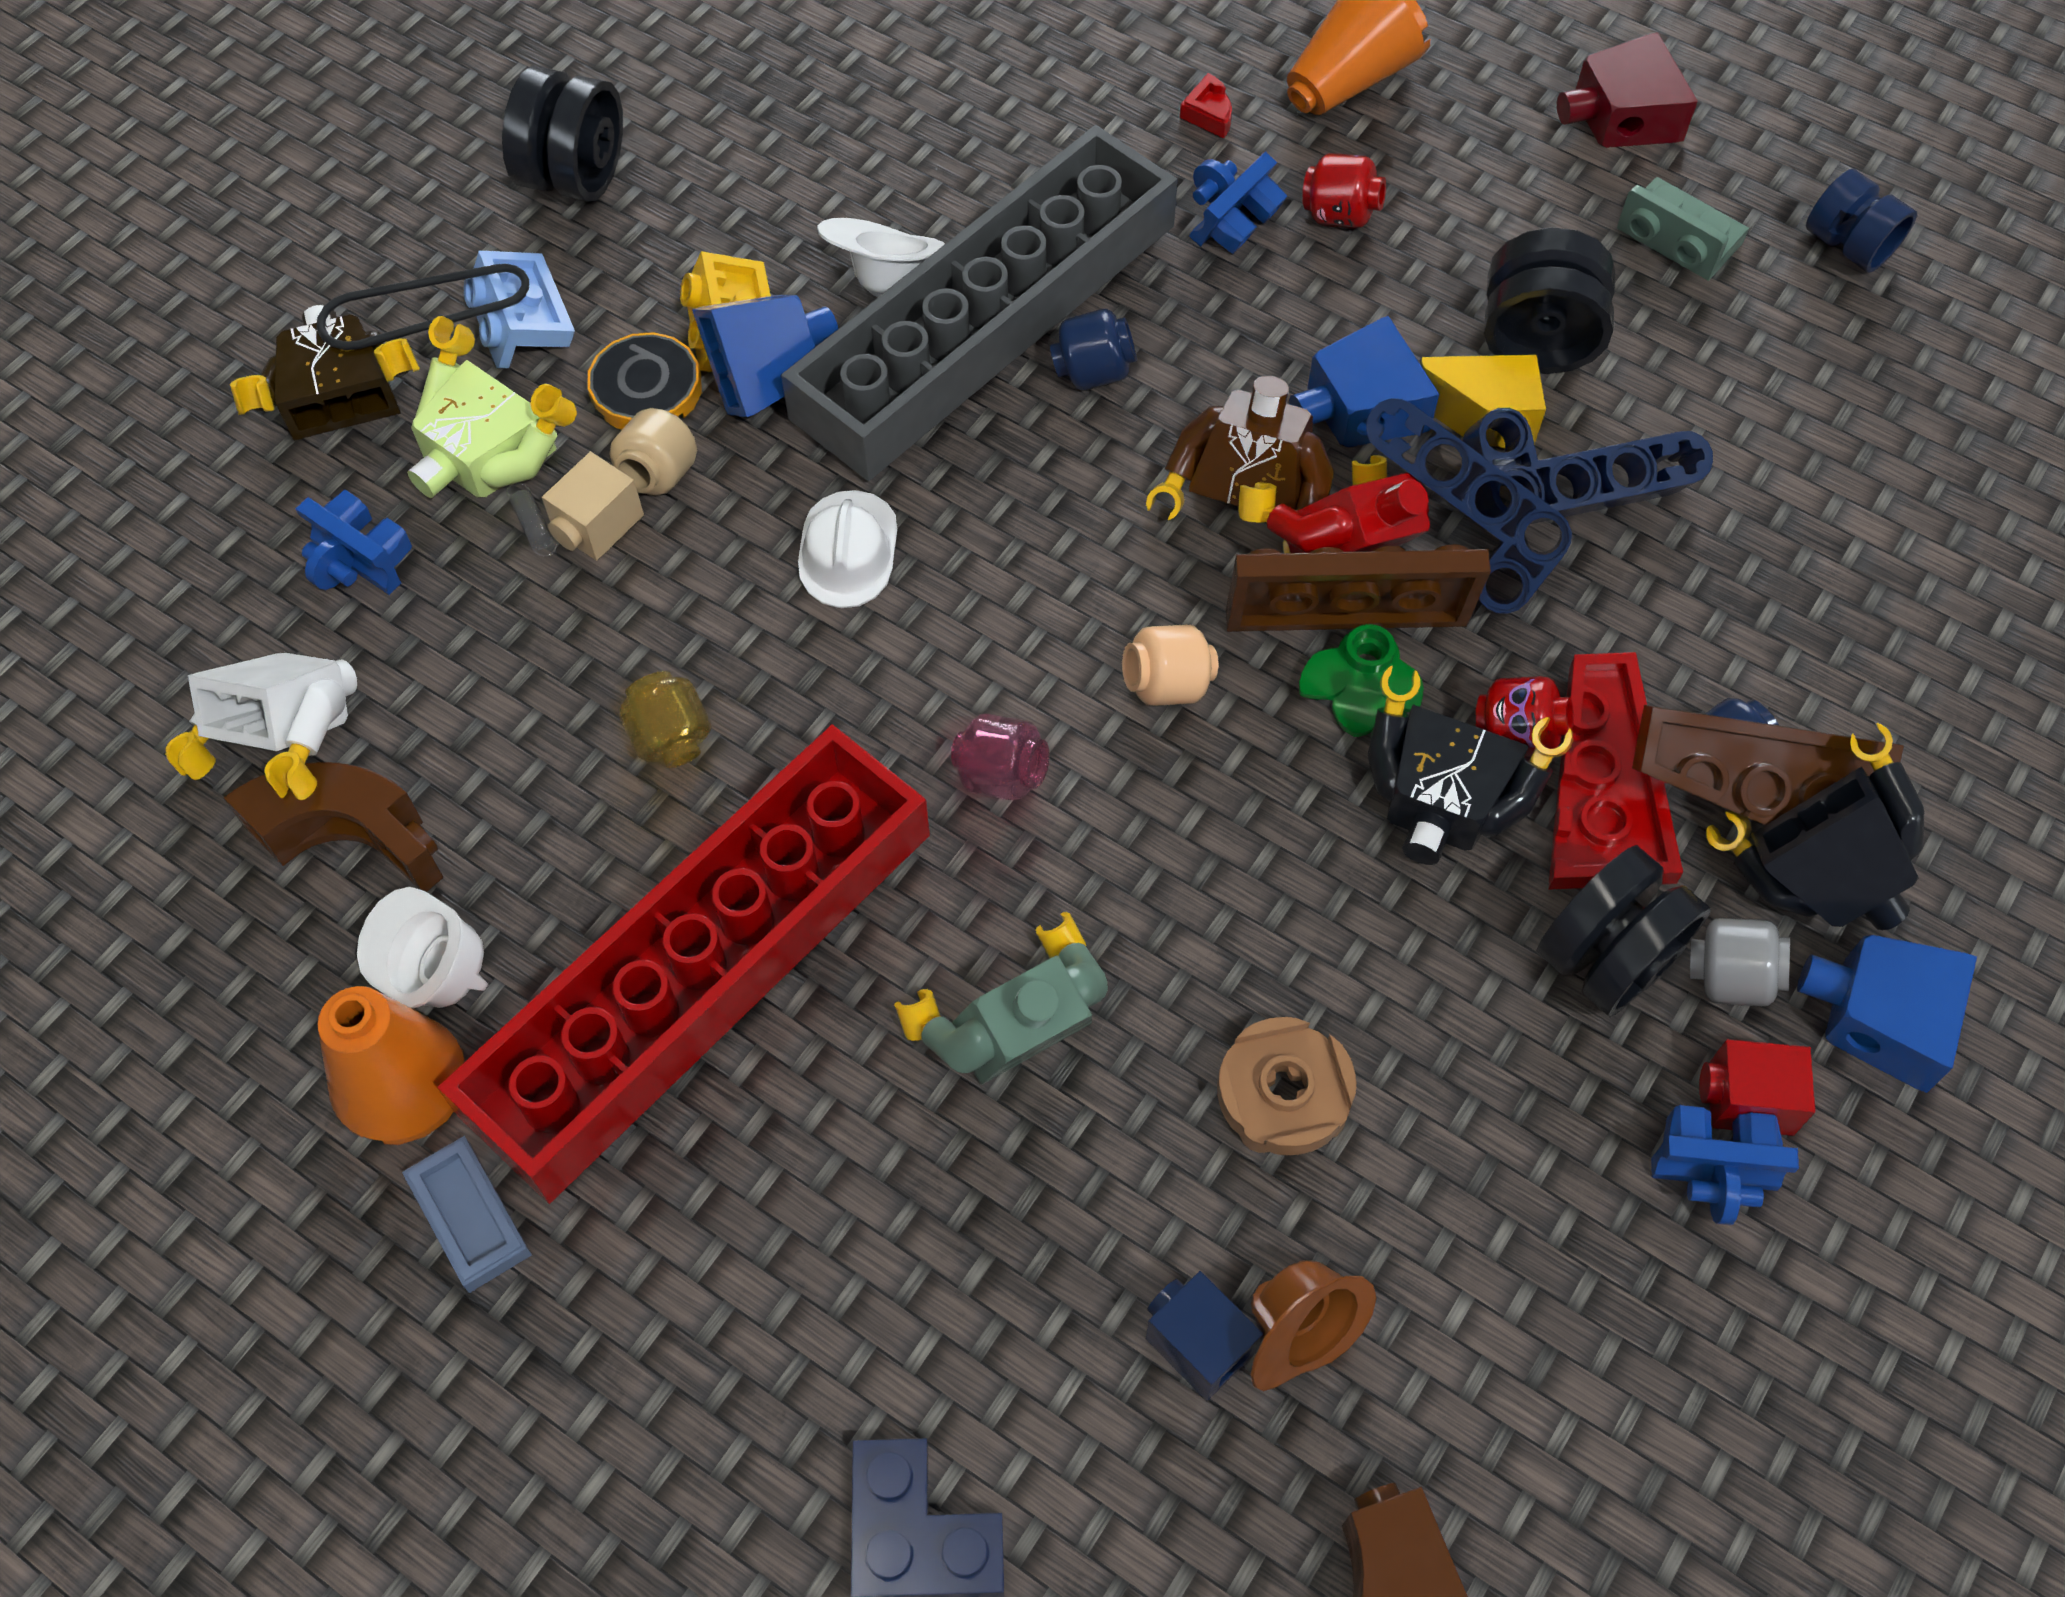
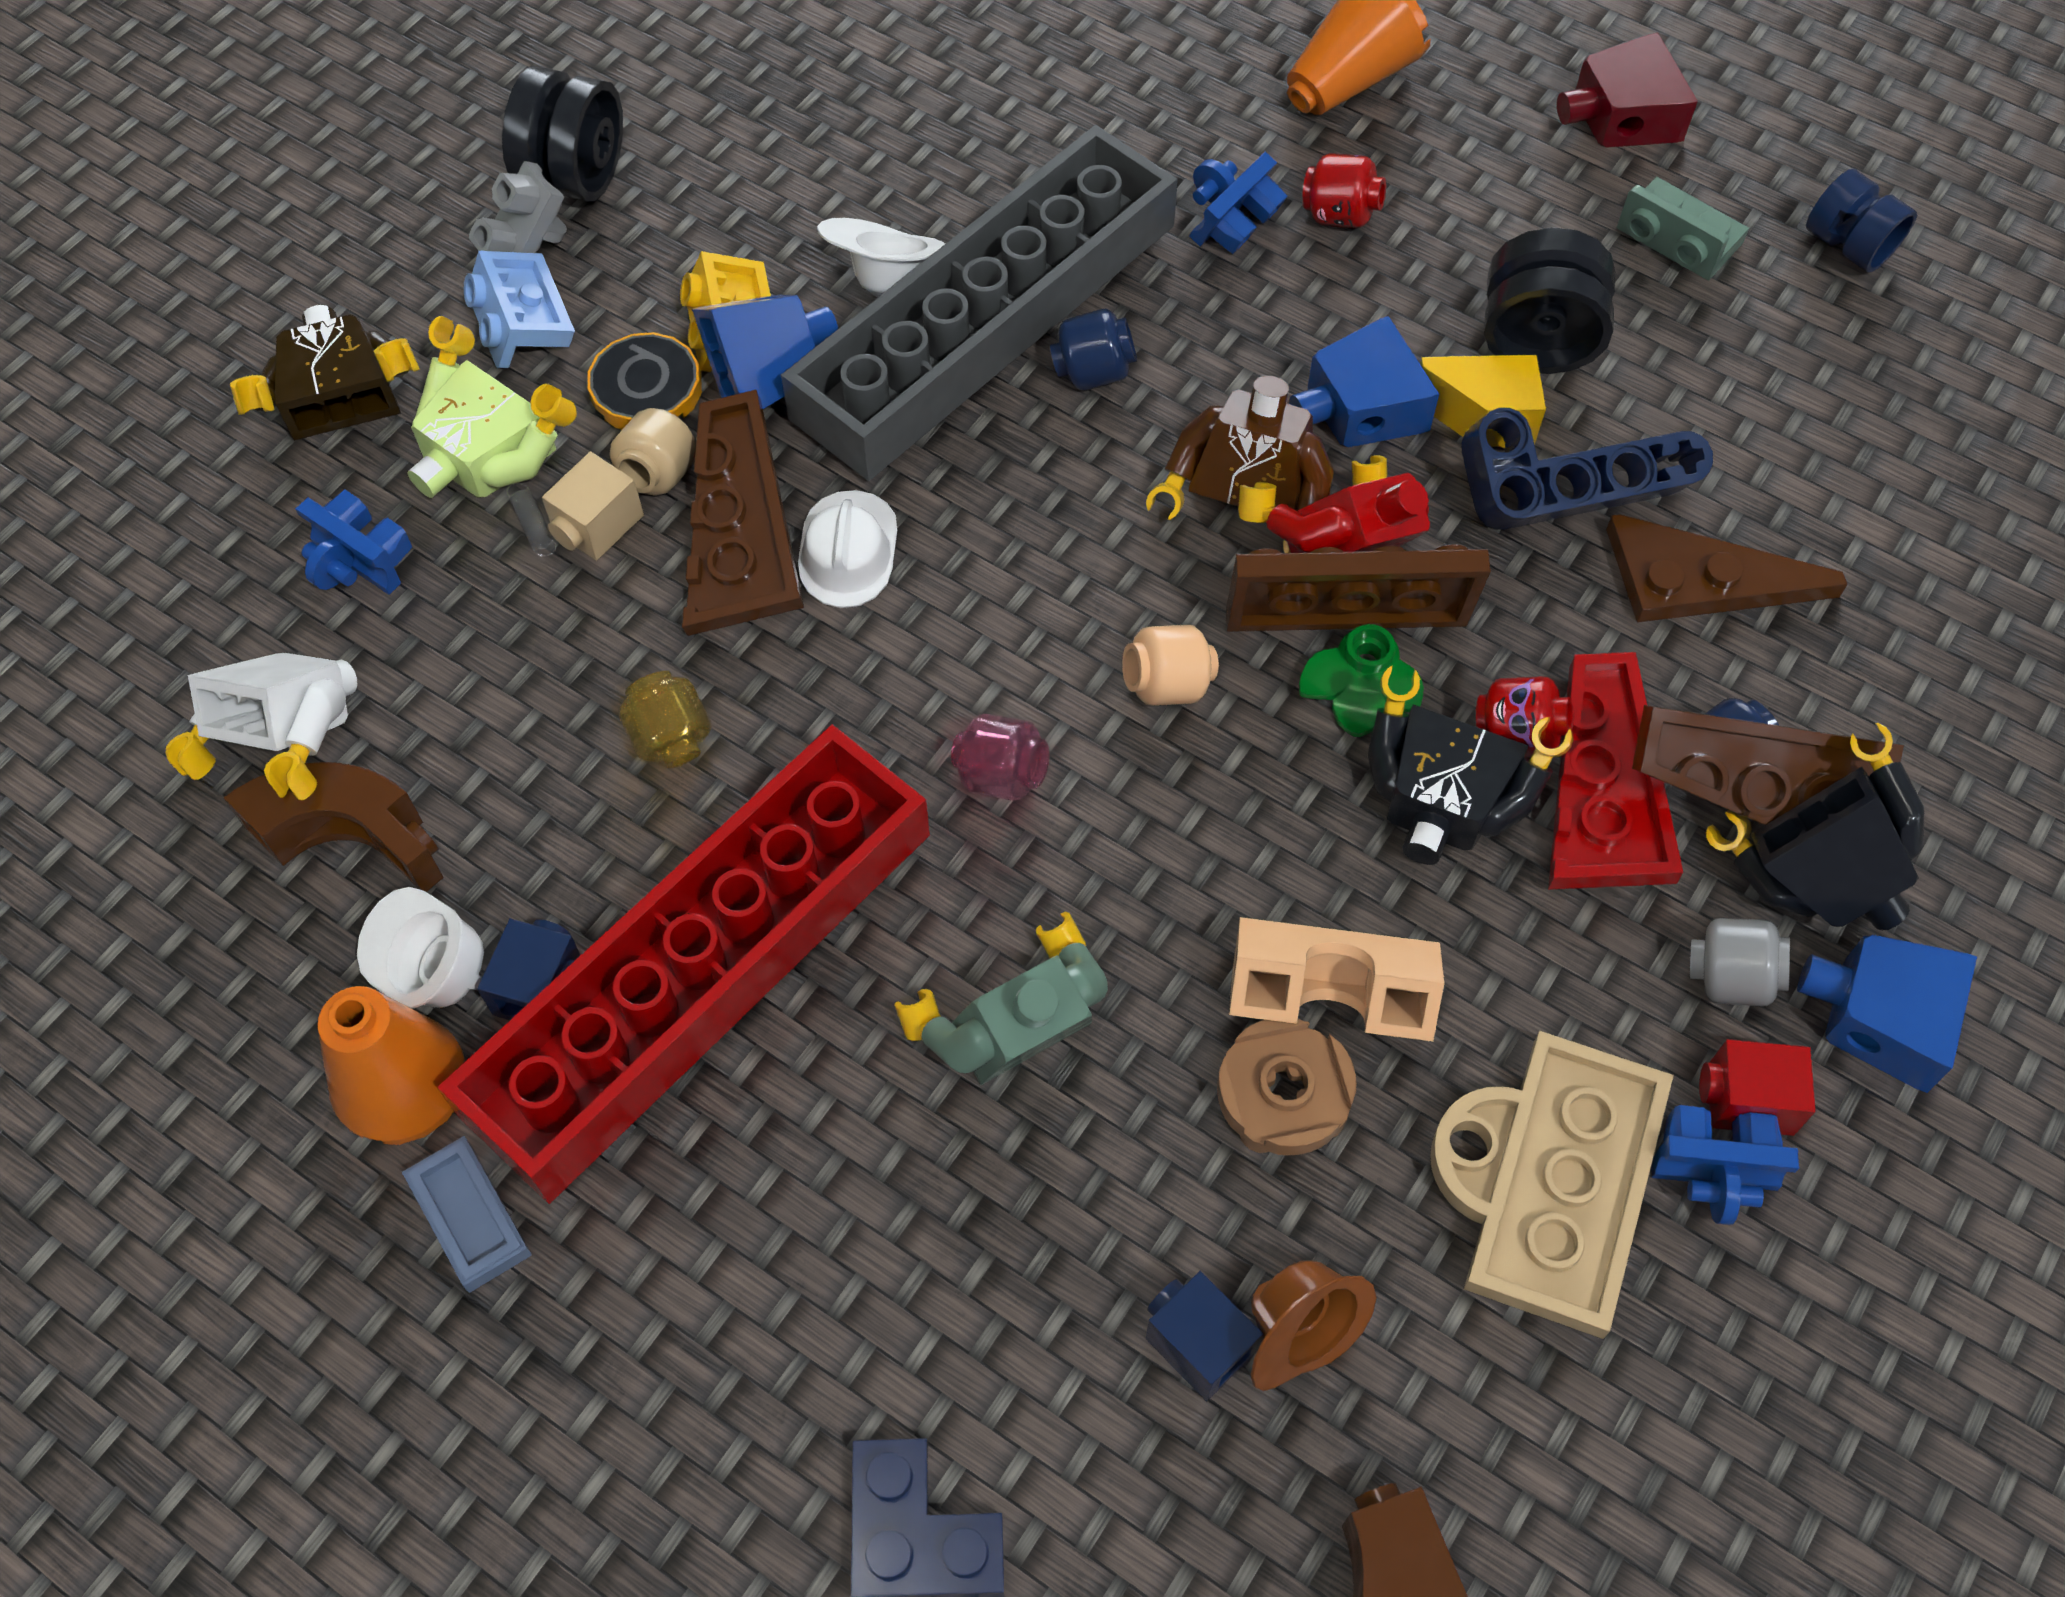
(418, 283): black piece -> none
(525, 214): none -> light grey hips
(525, 964): none -> dark blue brick
(740, 534): none -> reddish brown wing
(1208, 106): red tile -> none
(1383, 977): none -> light nougat arch
(1461, 492): dark blue beam -> none
(1556, 1179): none -> tan plate
(1617, 926): black wheel -> none
(1691, 574): none -> reddish brown wing

